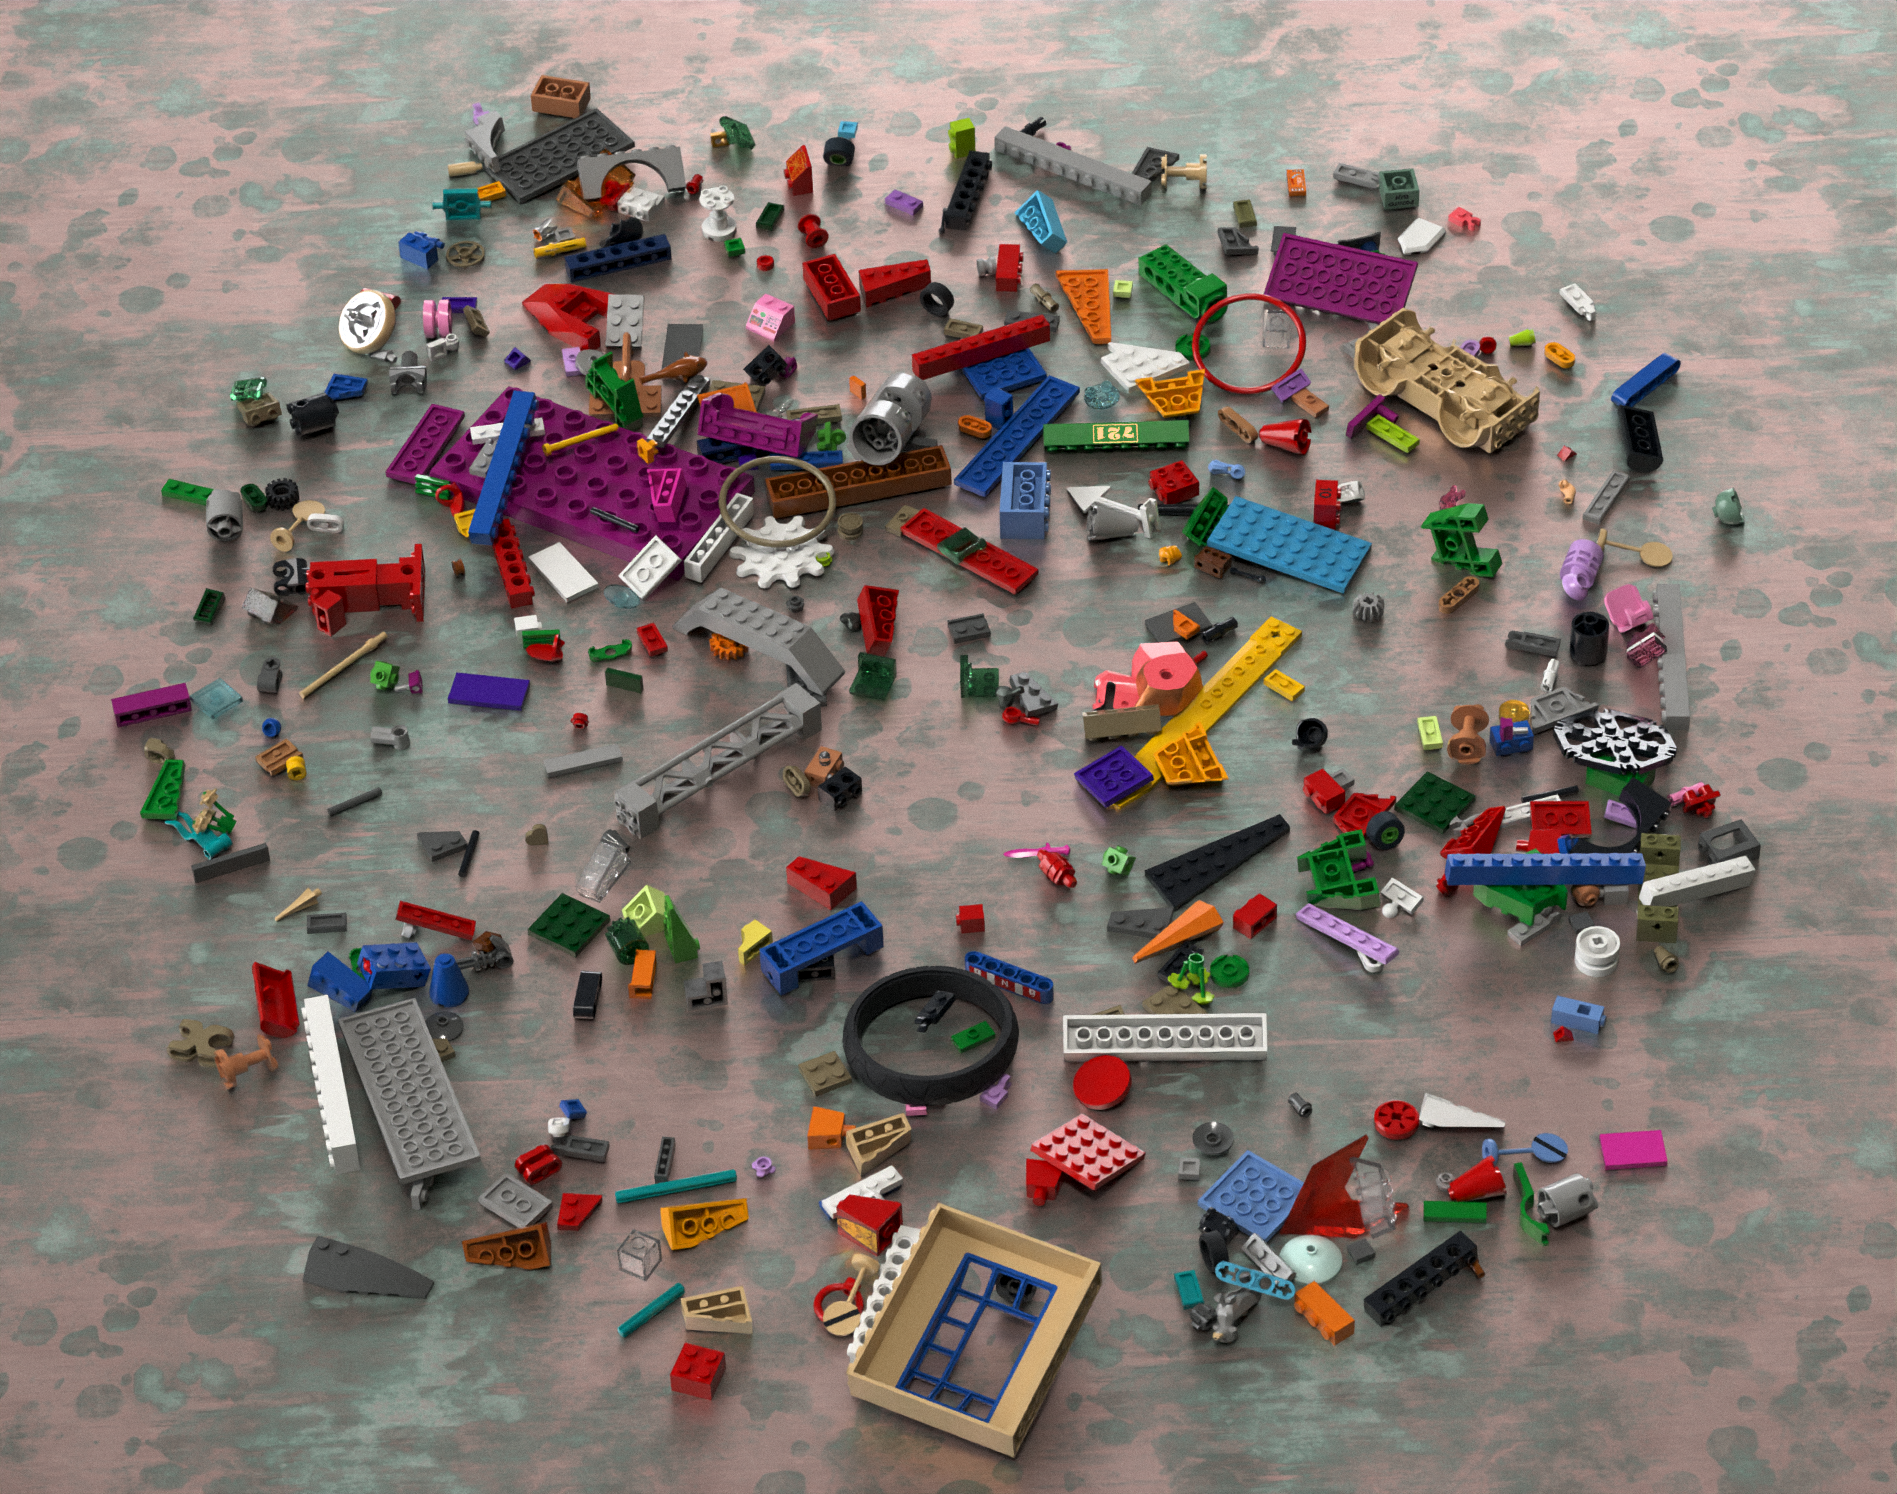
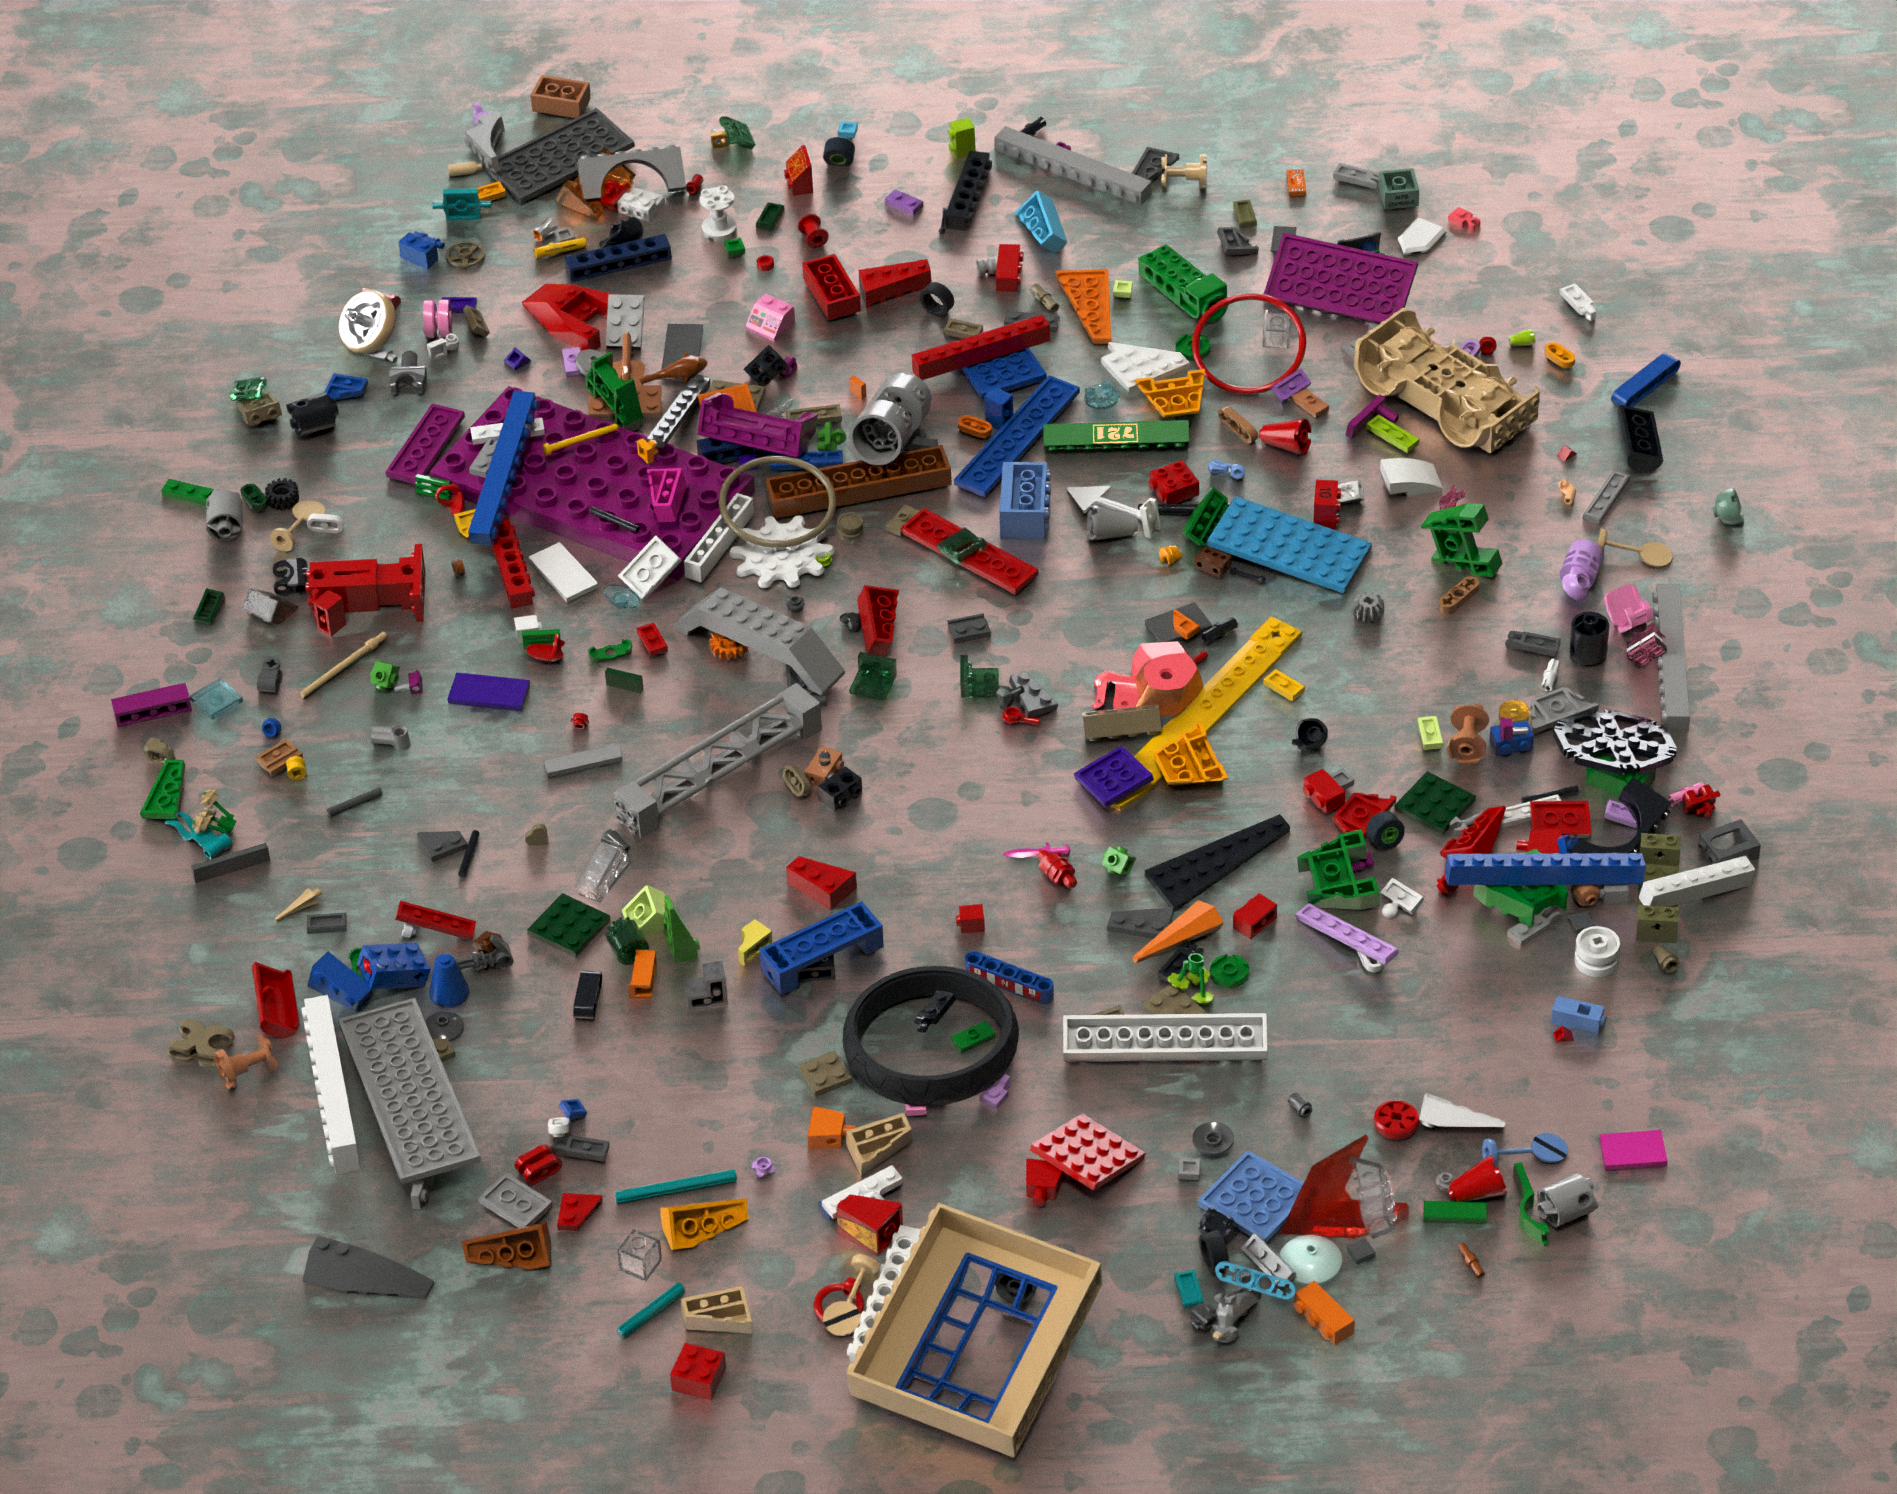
(665, 1159): dark grey piece -> none
(1102, 1082): red piece -> none
(1410, 476): none -> white slope
(1420, 1278): black brick -> none

